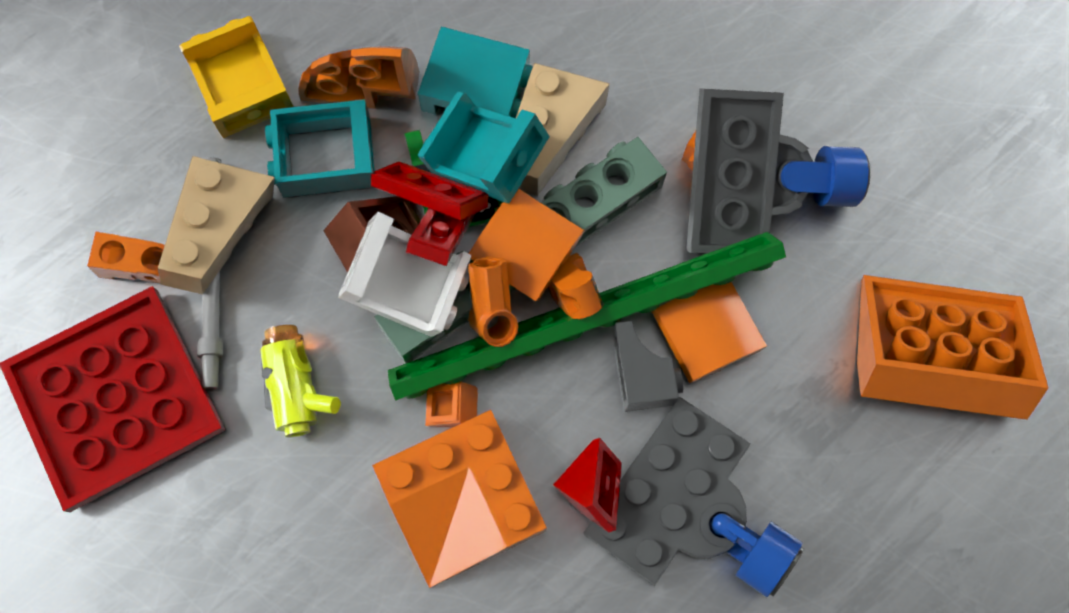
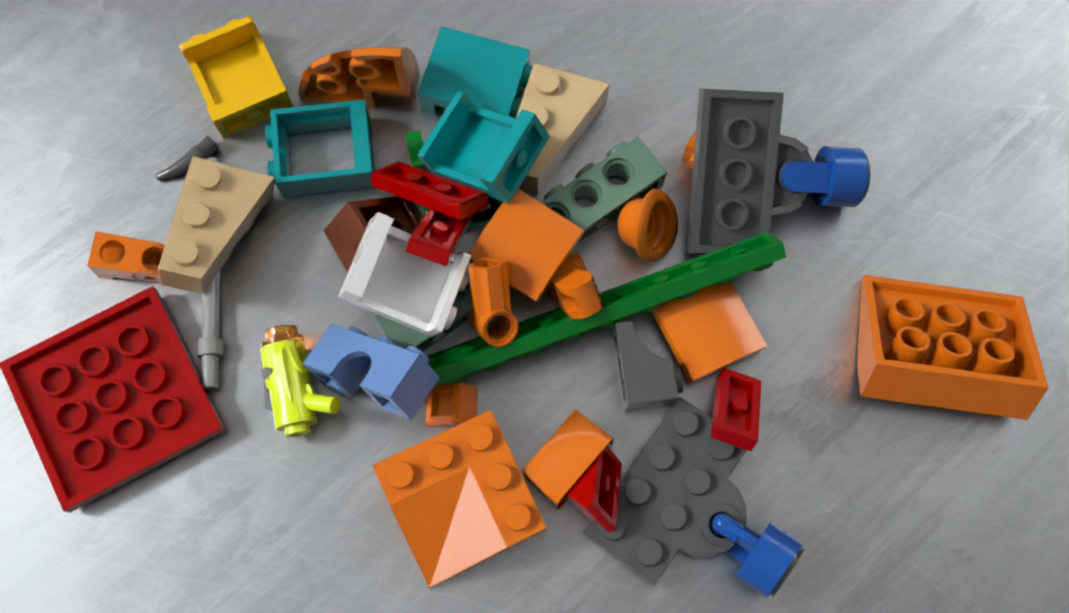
(202, 150): none -> dark grey helmet
(389, 374): none -> medium blue arch
(566, 457): none -> orange piece
(649, 225): none -> orange hat
(736, 409): none -> red plate

